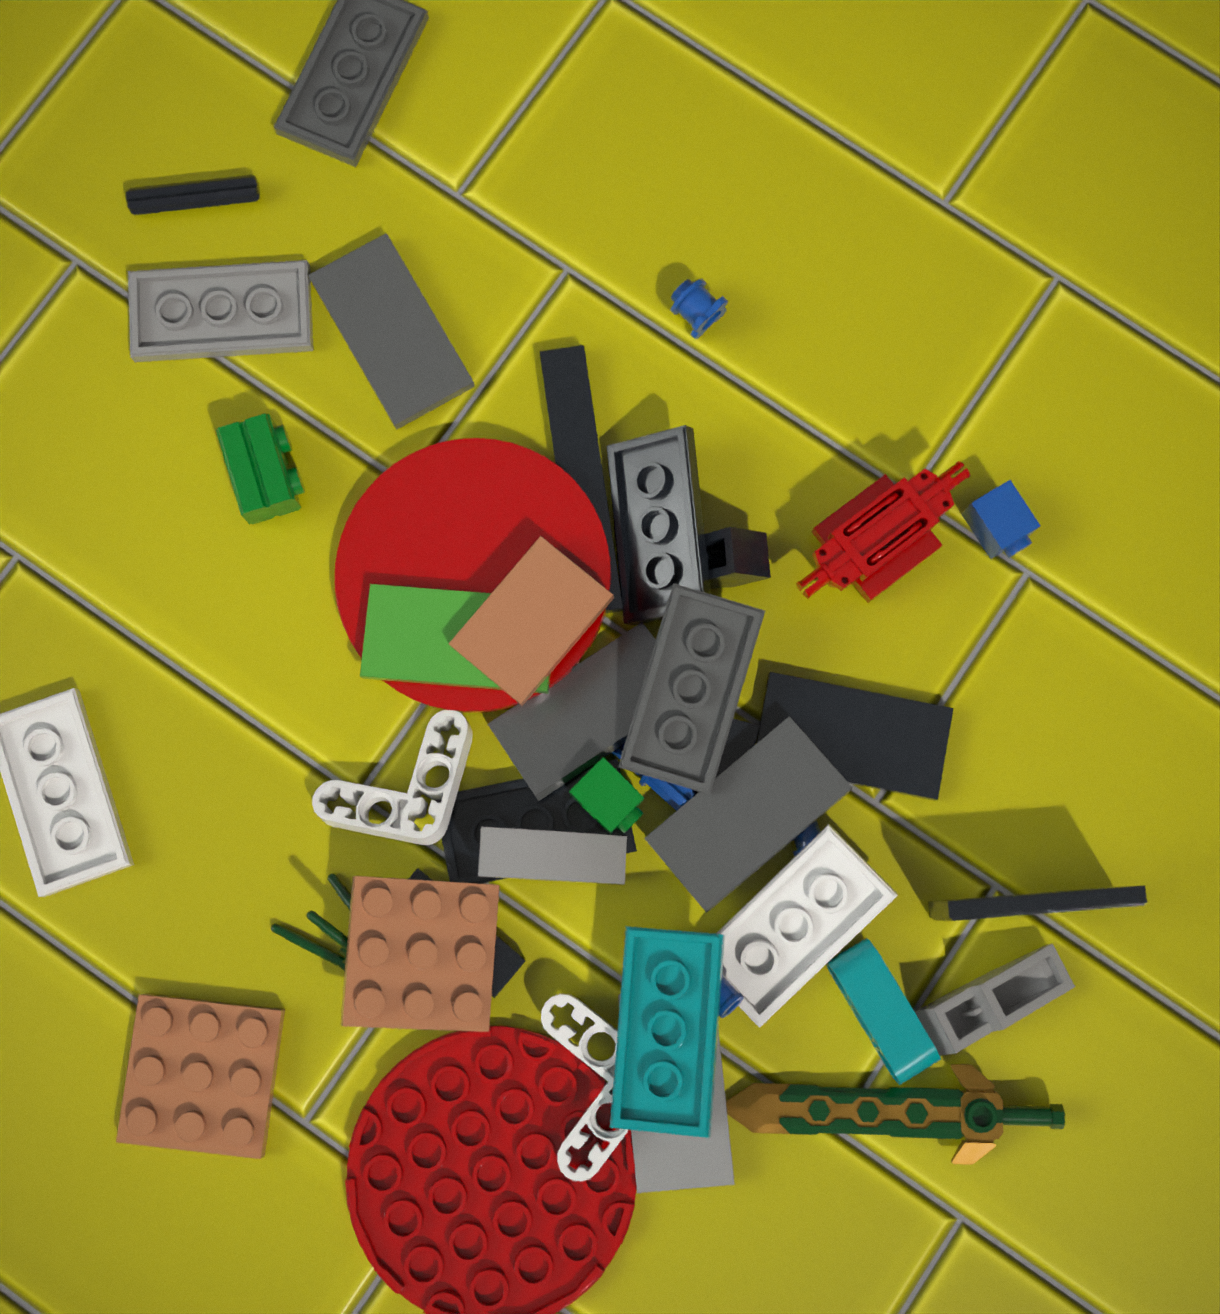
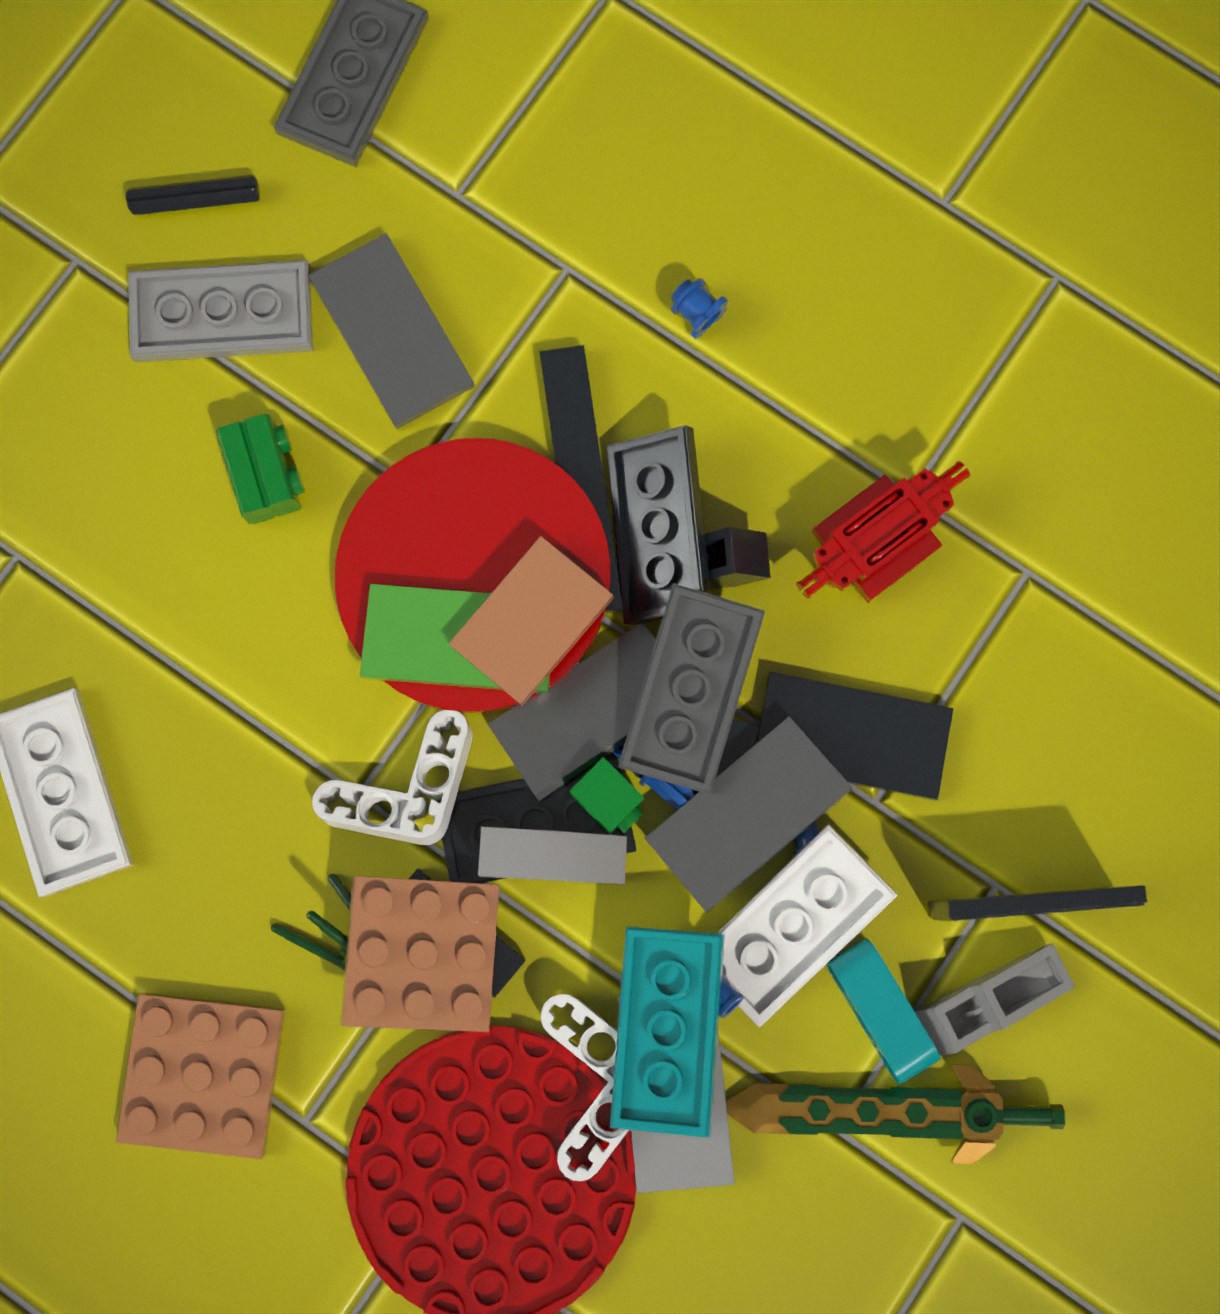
(1001, 521): blue brick -> none

